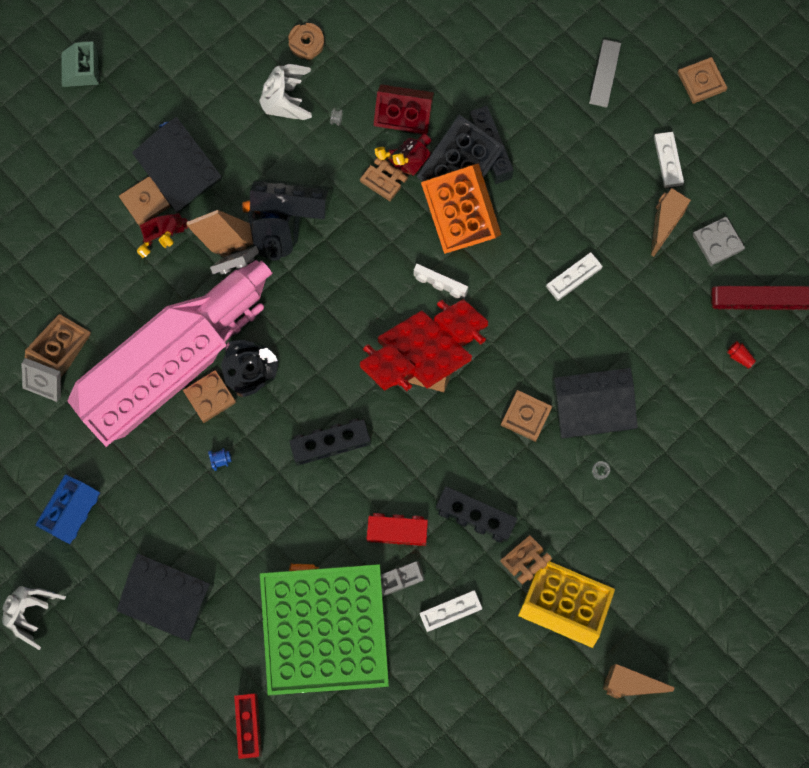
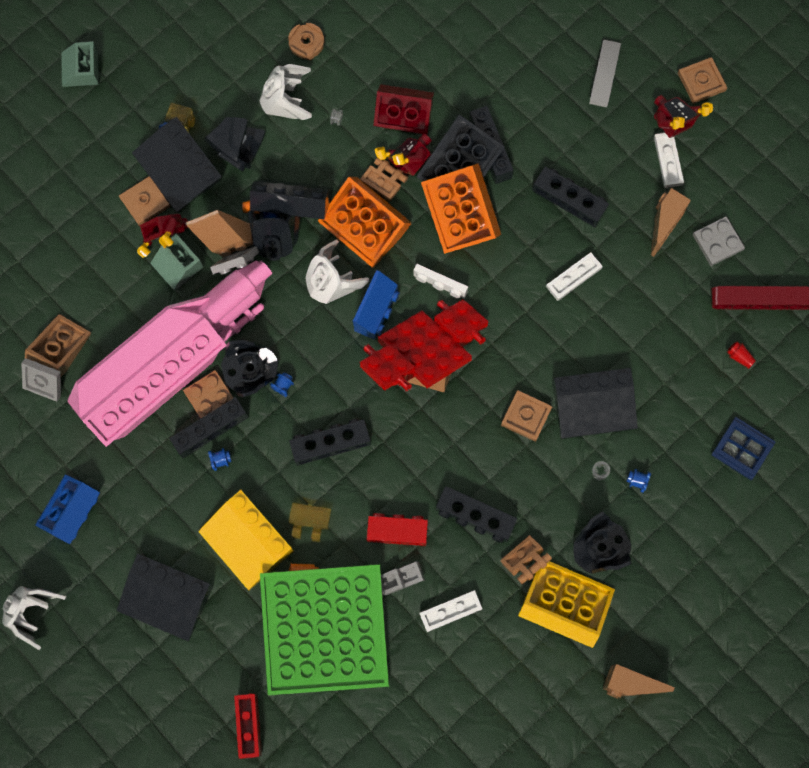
(176, 263): none -> sand green slope
(183, 113): none -> clear yellow brick
(208, 428): none -> black brick
(236, 141): none -> black piece
(245, 540): none -> yellow slope
(282, 384): none -> blue brick
(310, 516): none -> clear yellow plate
(325, 282): none -> white piece
(364, 221): none -> orange slope
(376, 306): none -> blue slope
(572, 205): none -> black brick
(597, 533): none -> black piece
(638, 479): none -> blue brick
(677, 116): none -> torso
(743, 448): none -> dark blue piece

